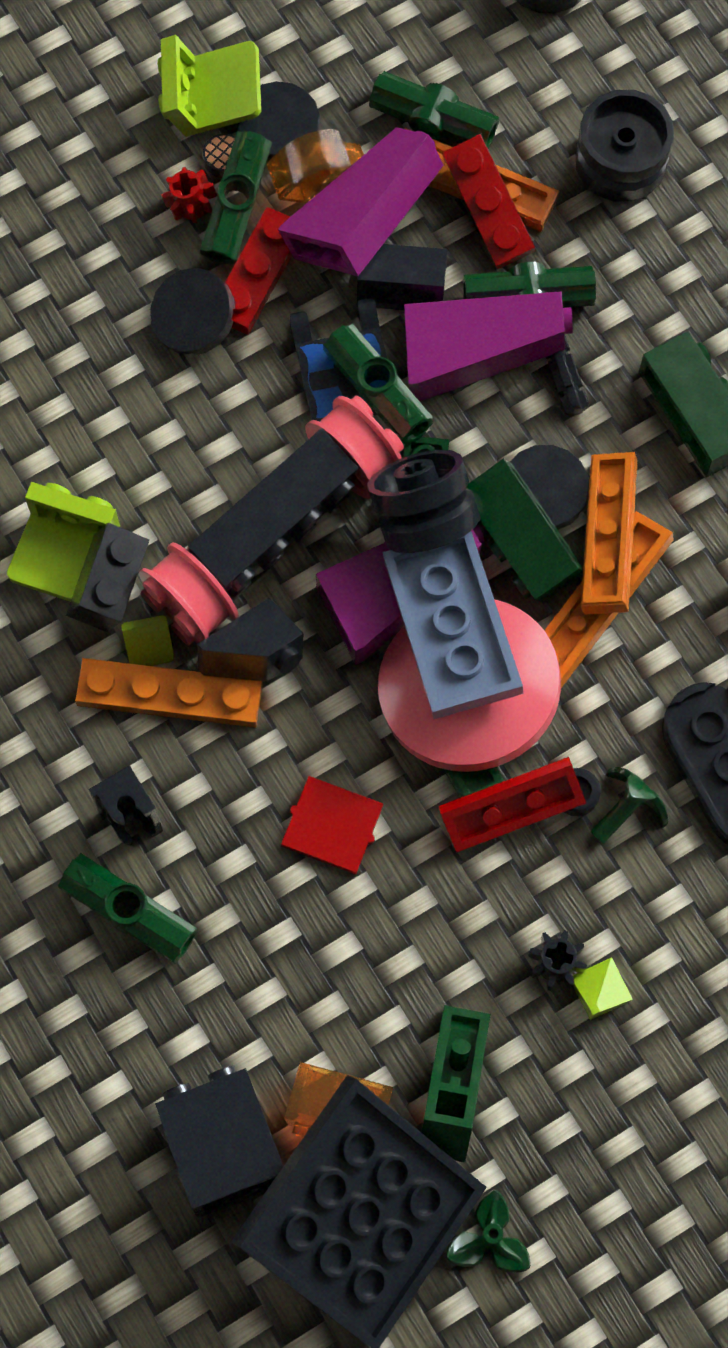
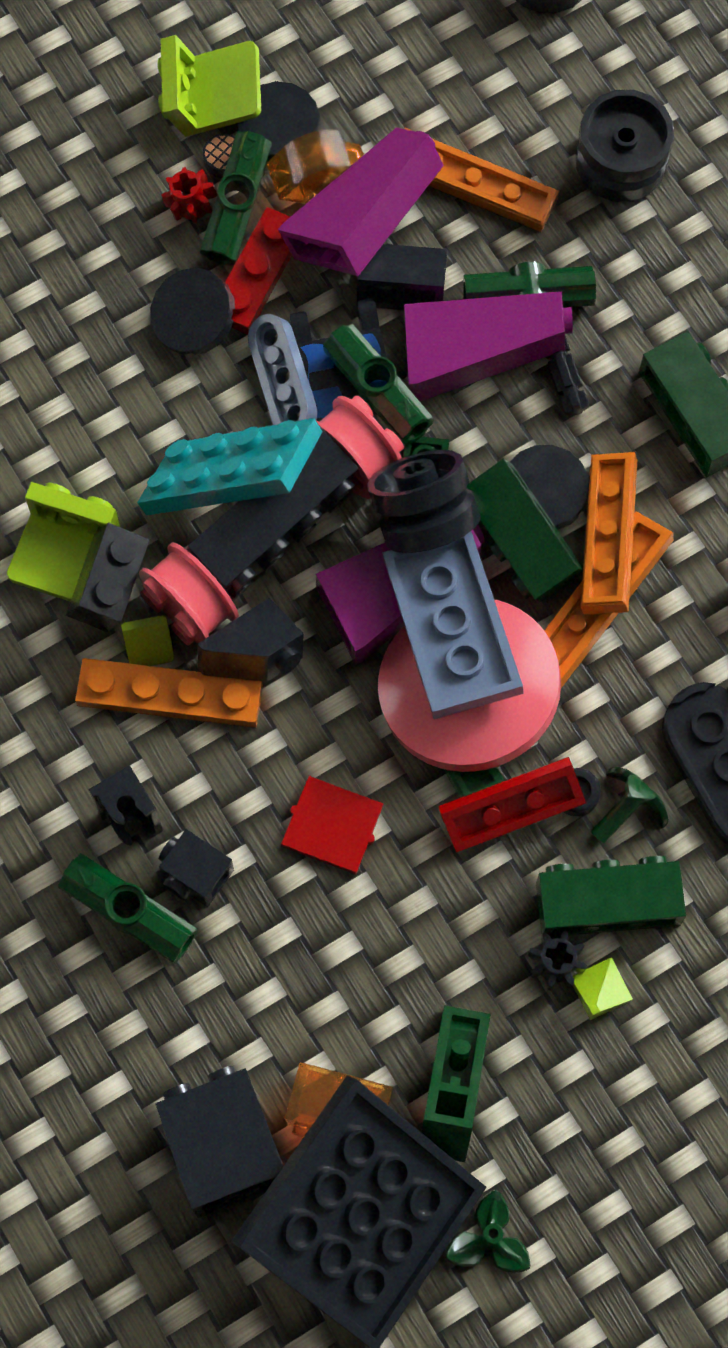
(194, 868): none -> black brick
(230, 467): none -> teal plate
(272, 366): none -> sand blue plate
(431, 109): dark green piece -> none
(489, 201): red plate -> none
(610, 897): none -> dark green brick

